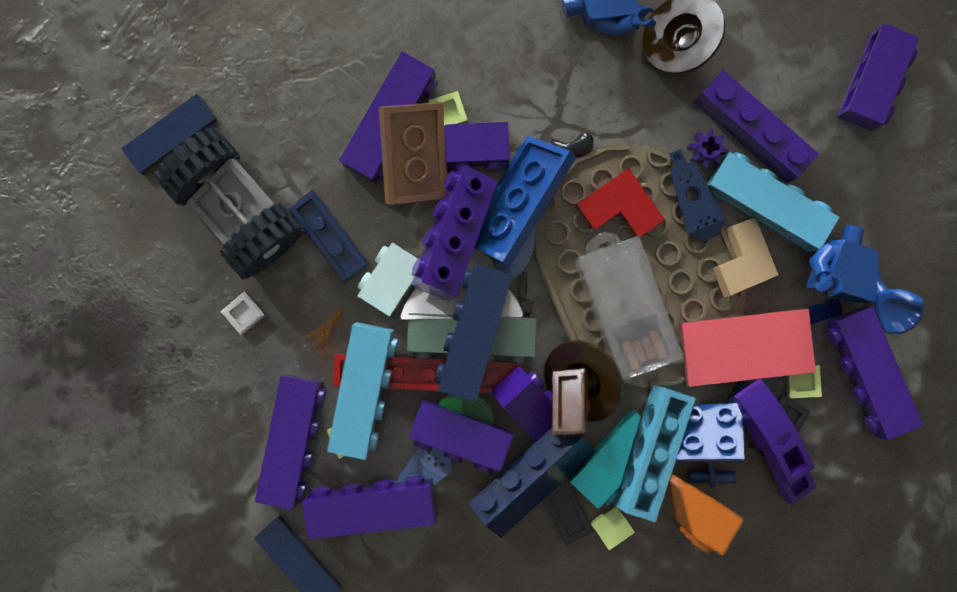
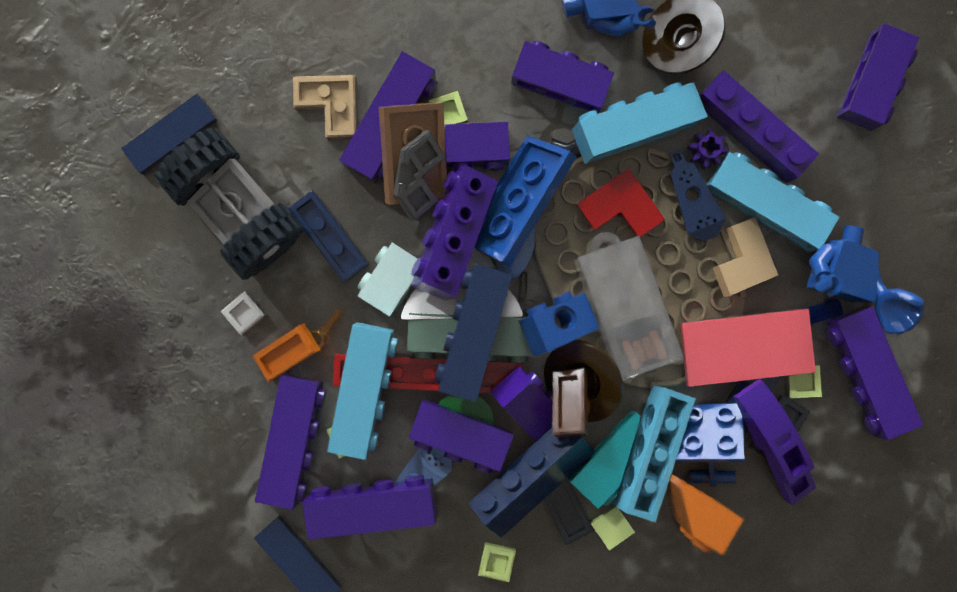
(286, 352): none -> orange tile
(334, 94): none -> tan tile
(414, 162): none -> dark grey tile
(497, 562): none -> yellowish green tile
(562, 76): none -> dark purple brick
(575, 321): none -> blue brick
(638, 122): none -> medium azure brick

